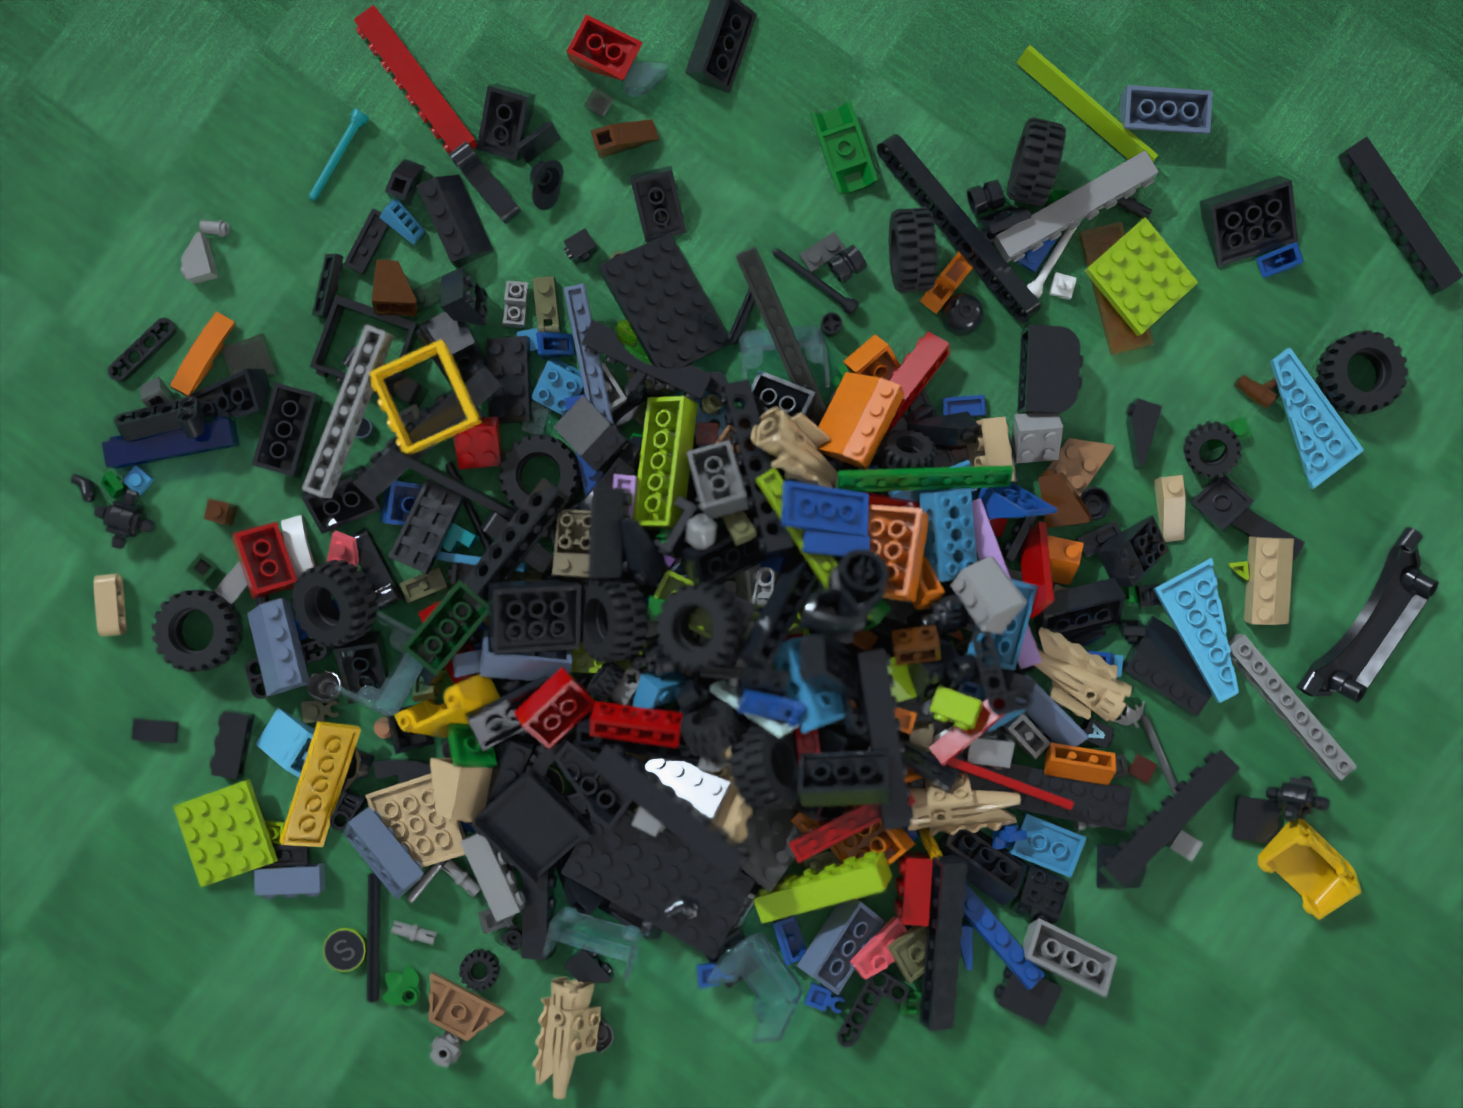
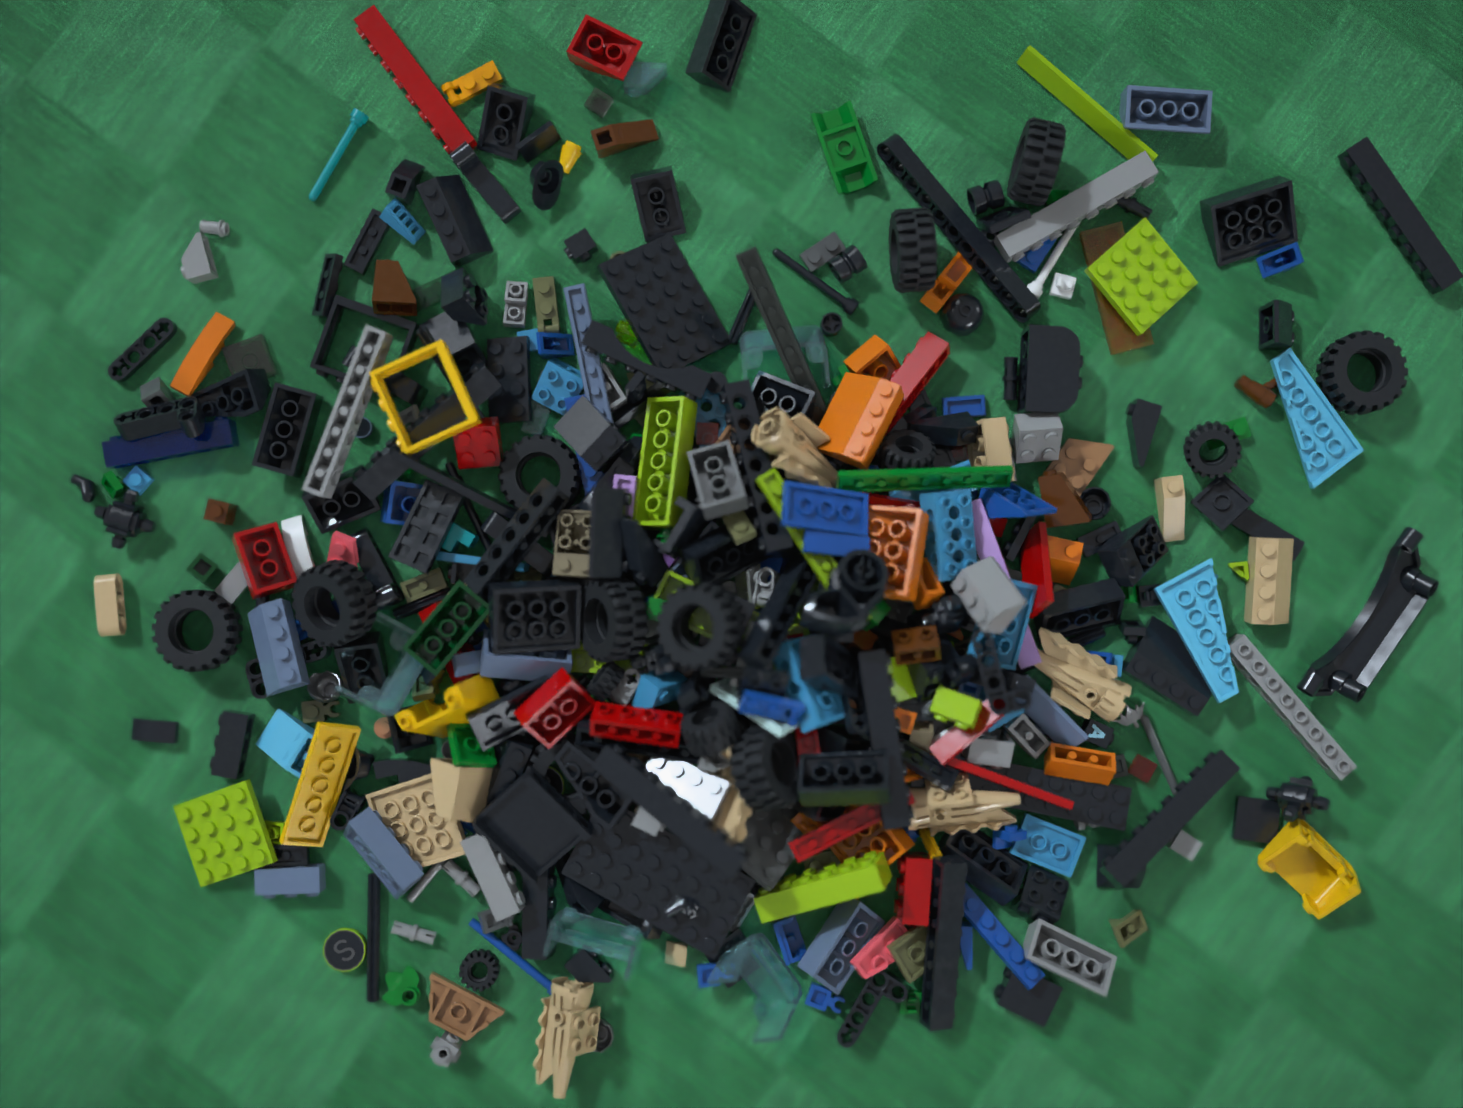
(420, 604): none -> black axle
(472, 83): none -> light orange plate
(512, 955): none -> blue bar
(569, 155): none -> yellow cone
(676, 953): none -> tan slope
(700, 532): light grey head -> none
(711, 404): olive plate -> none
(1010, 378): none -> black pin
(1128, 927): none -> olive slope
(1276, 325): none -> black slope

